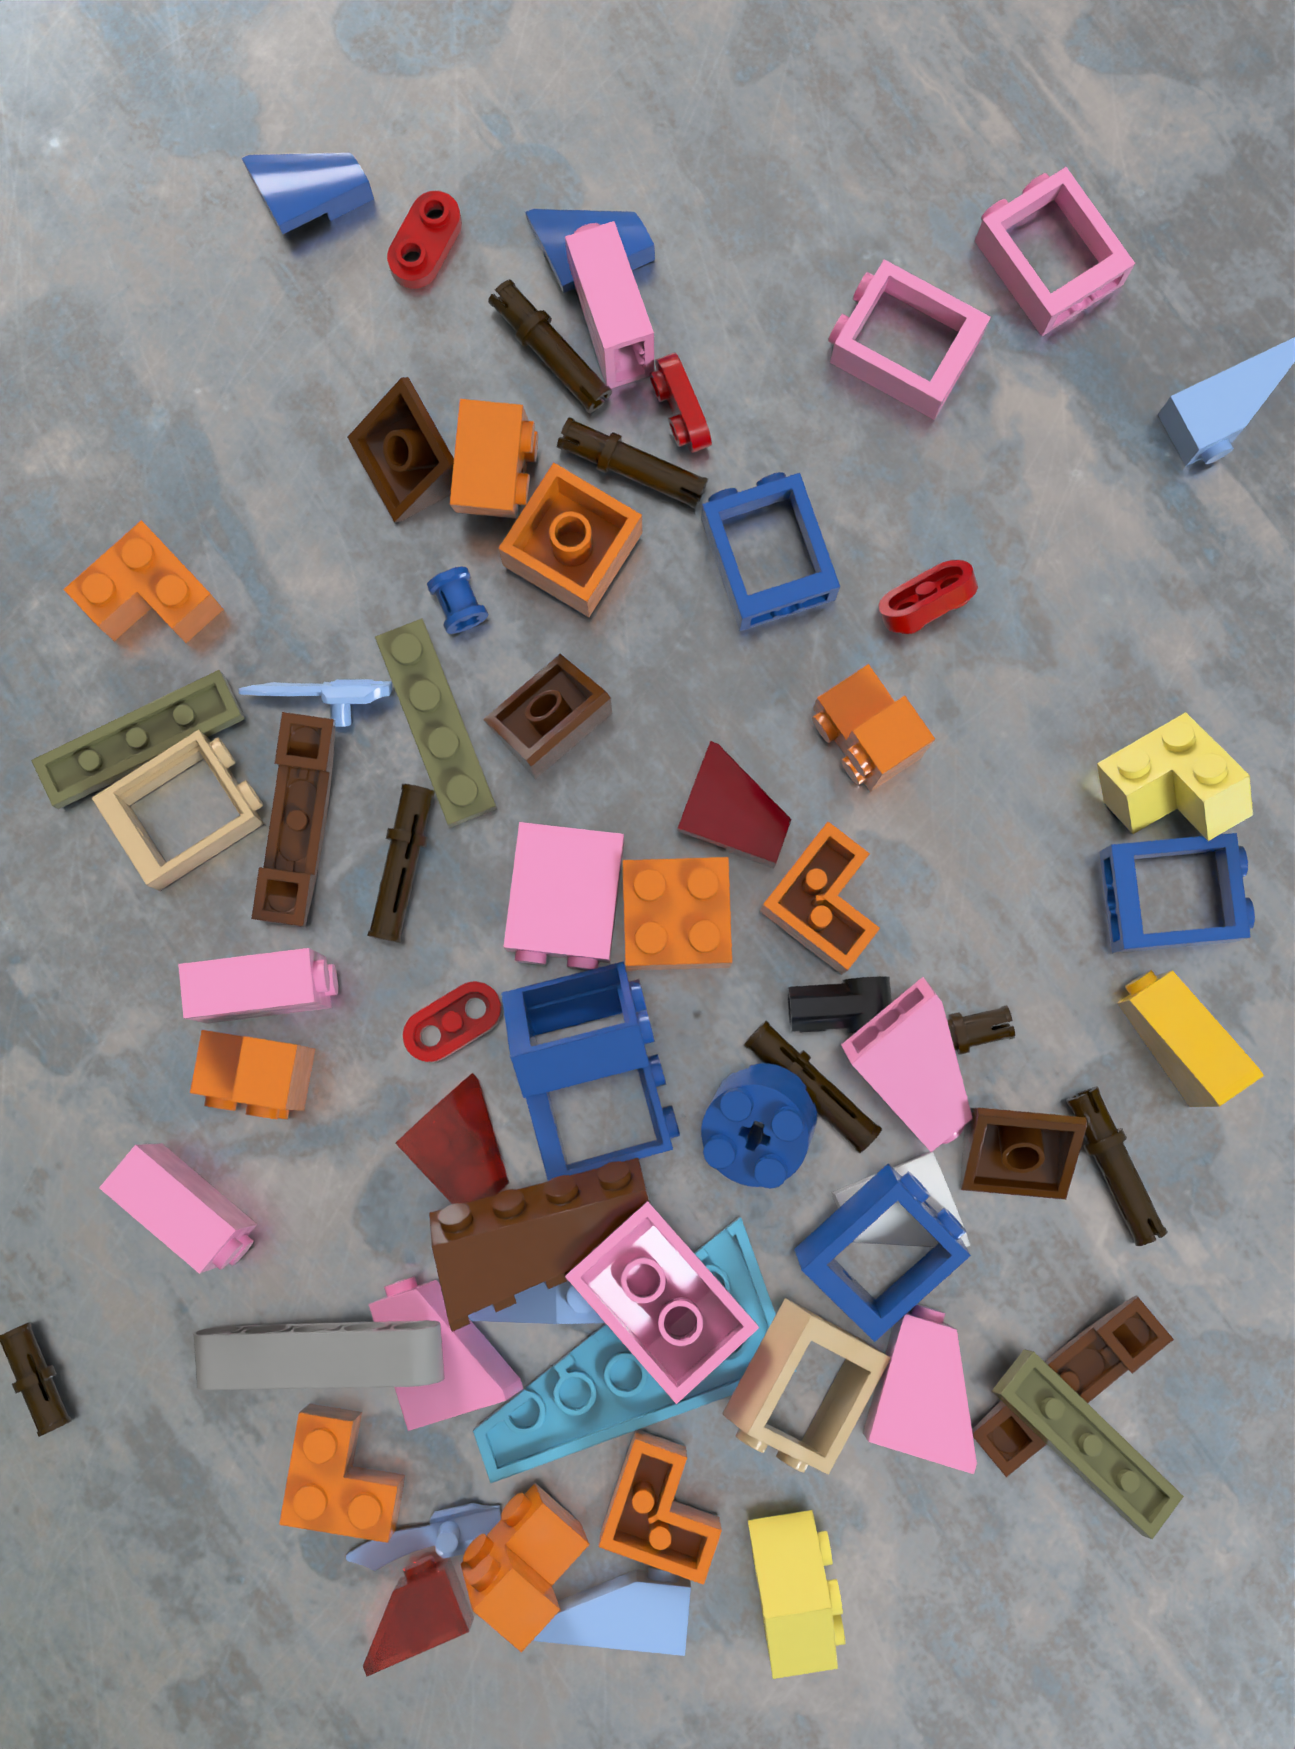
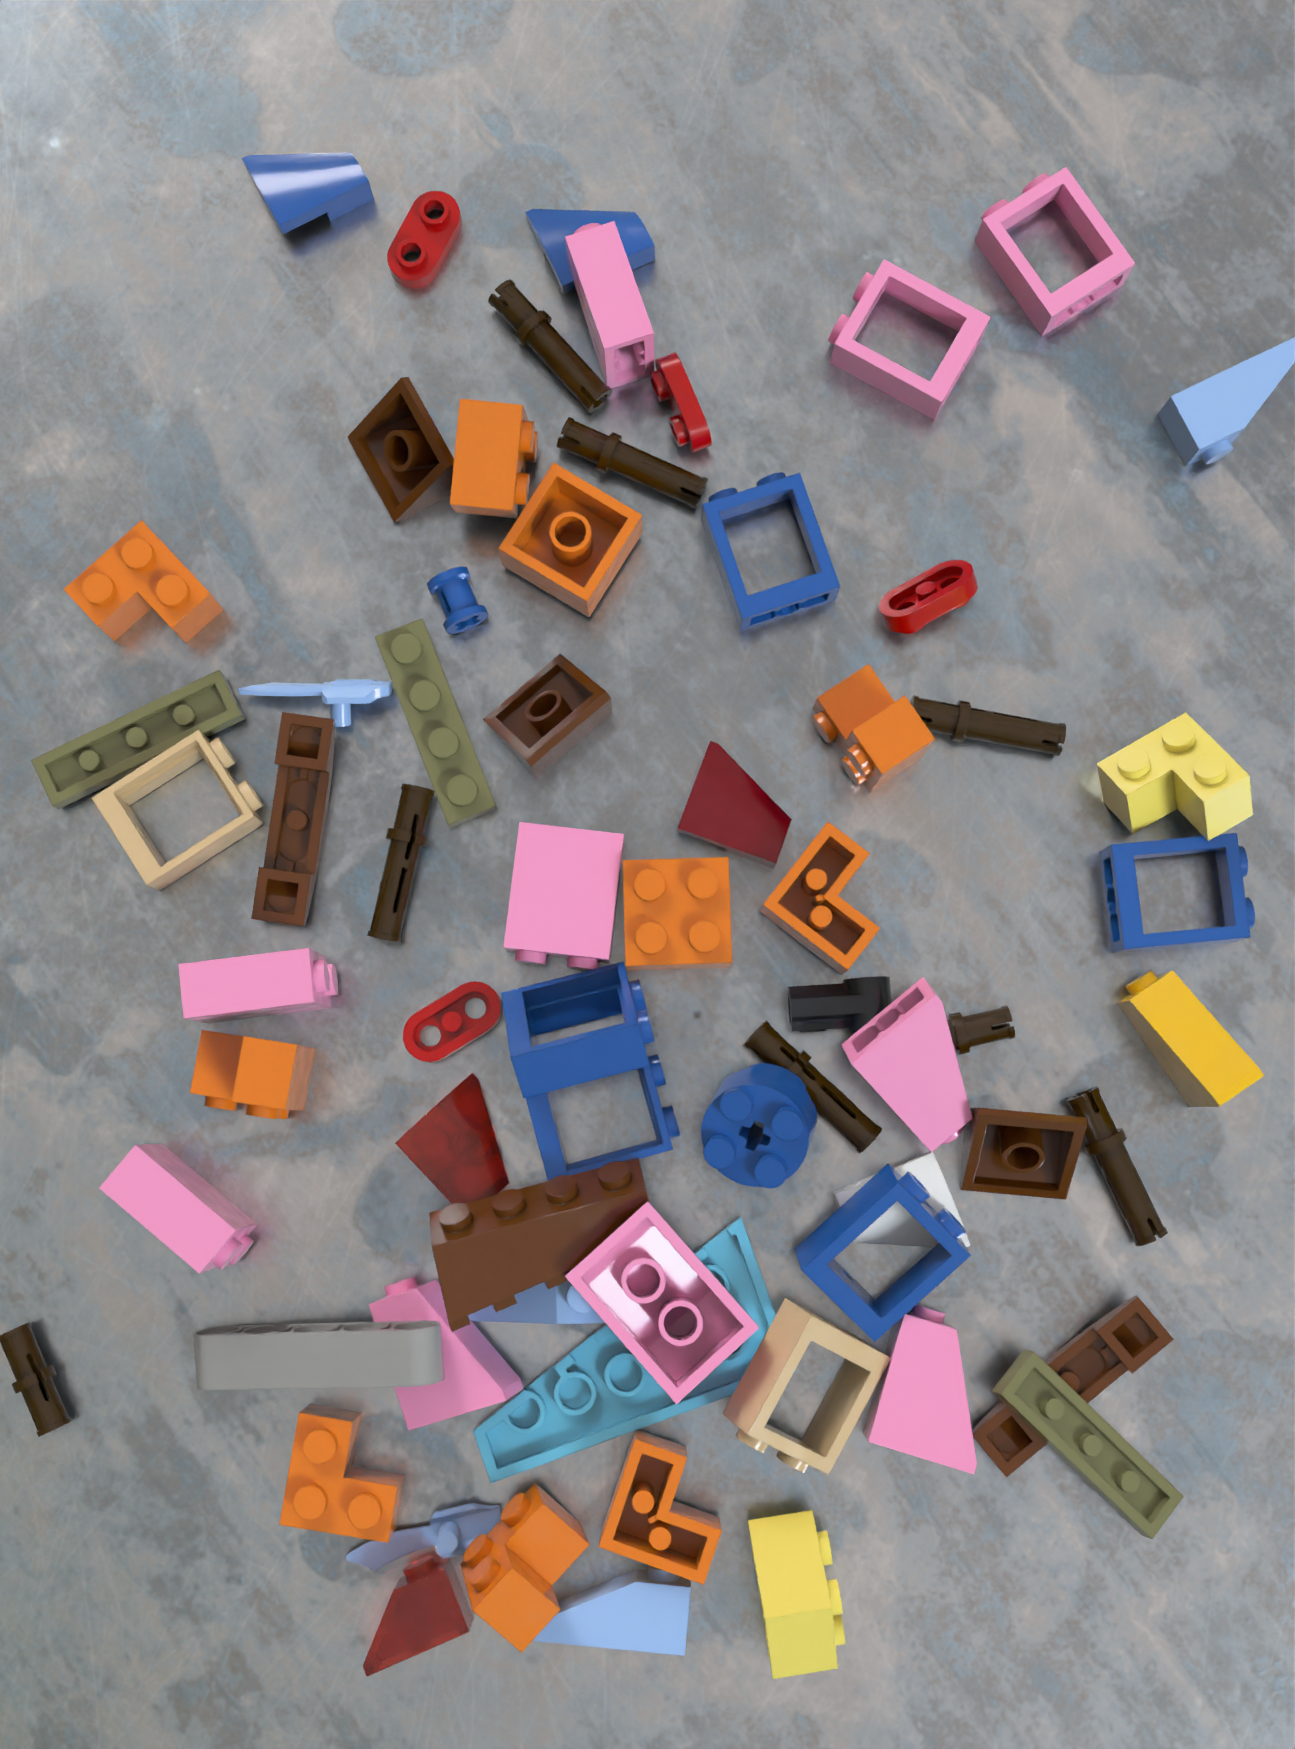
(963, 722): none -> dark brown pin

